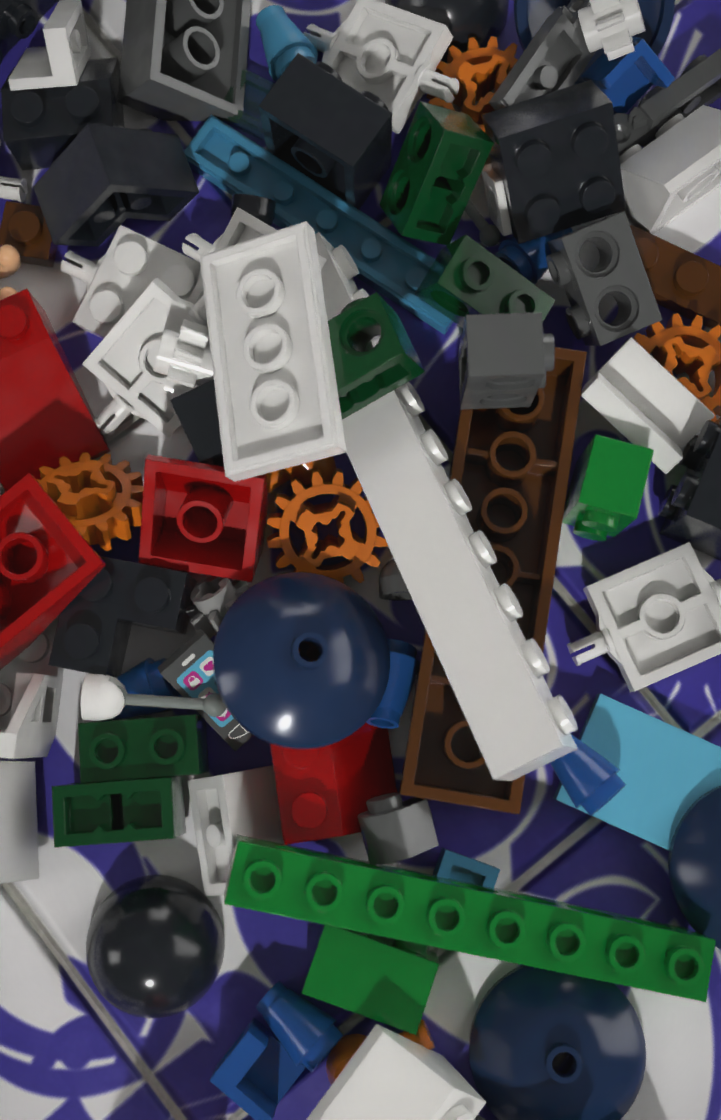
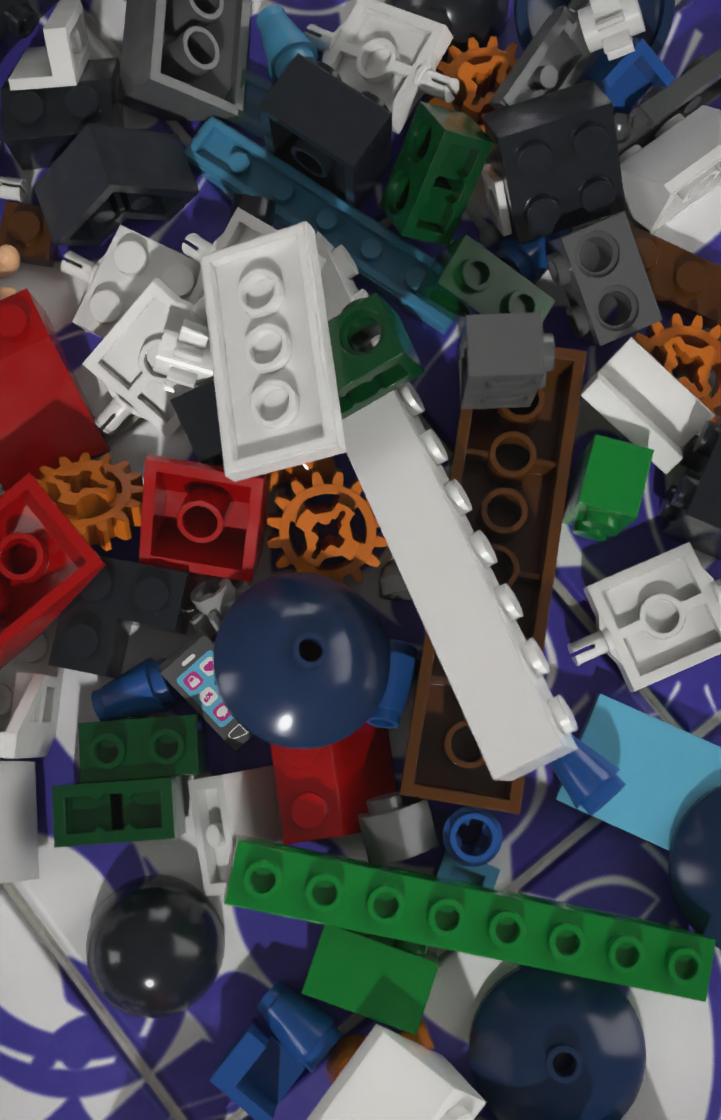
(106, 696): hinge -> none
(485, 842): none -> blue cone

